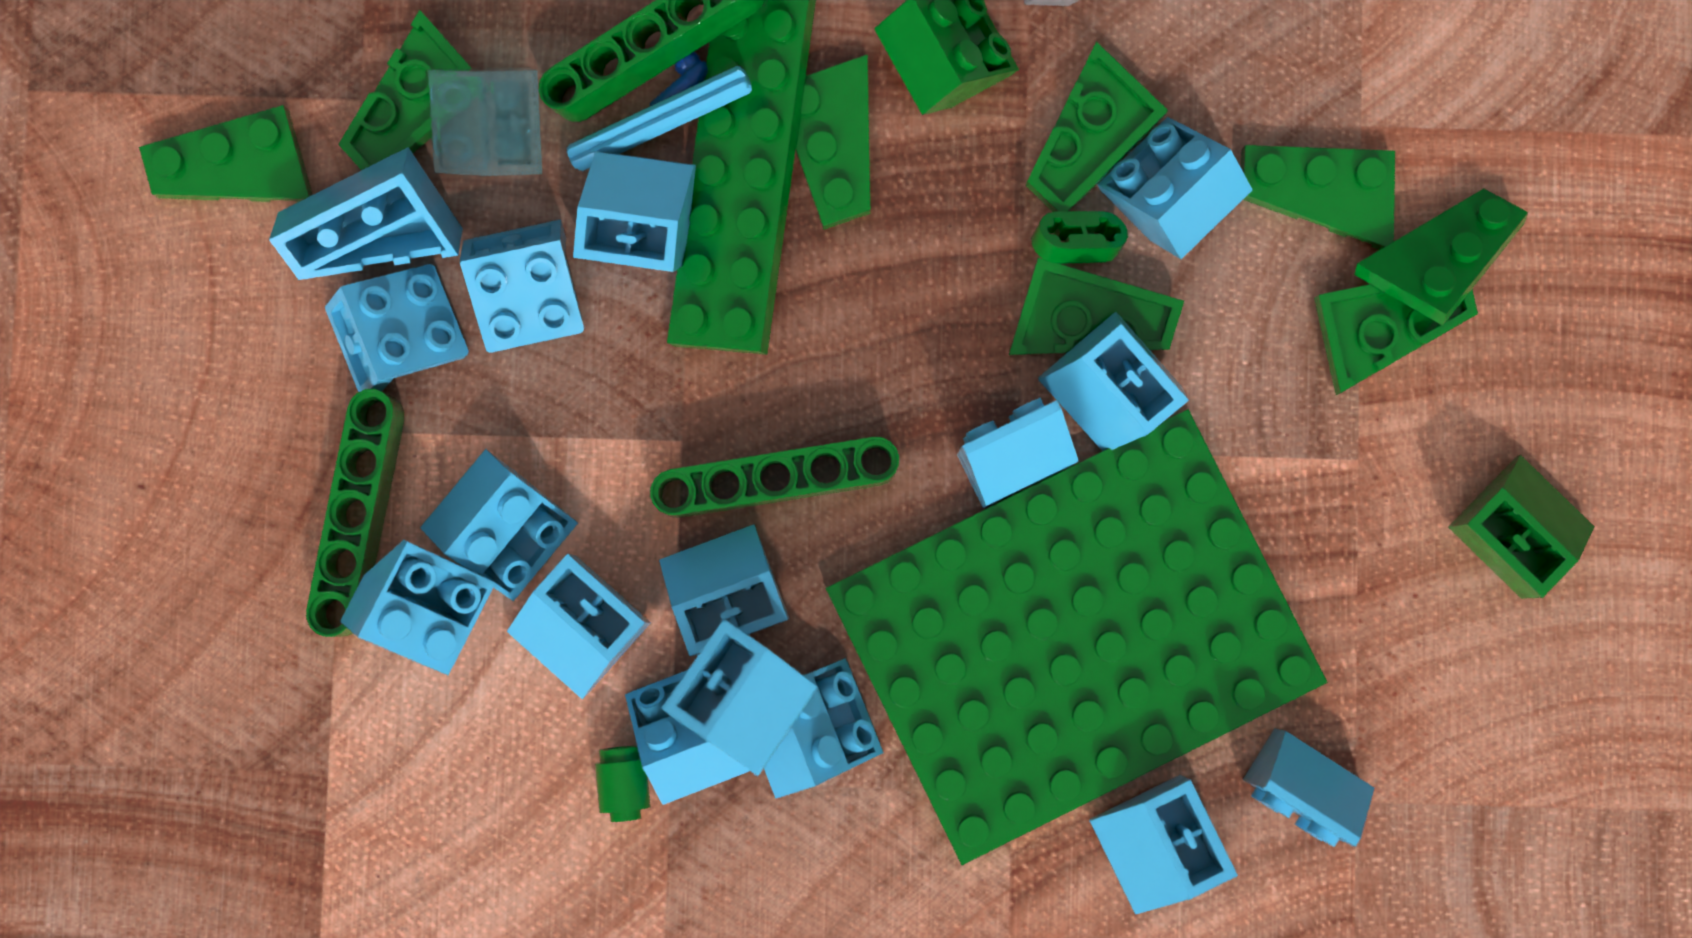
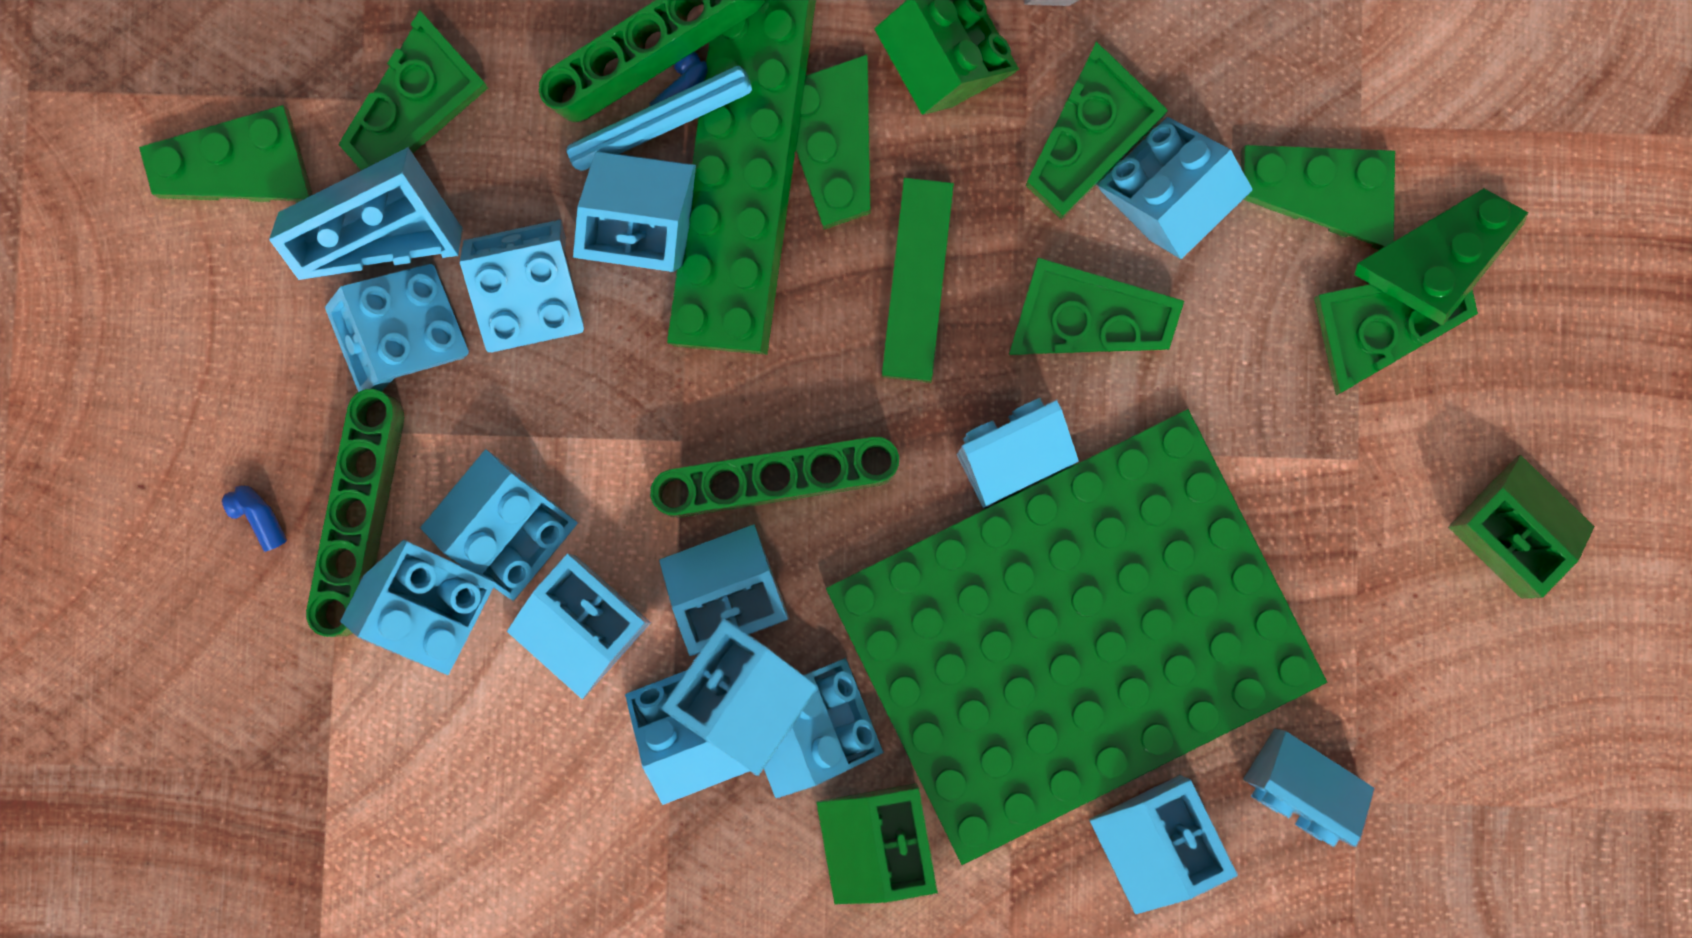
(259, 514): none -> blue arm
(485, 121): clear light blue slope -> none
(621, 783): green brick -> none
(877, 846): none -> green slope
(917, 280): none -> green tile
(1078, 232): green beam -> none
(1114, 385): medium azure slope -> none

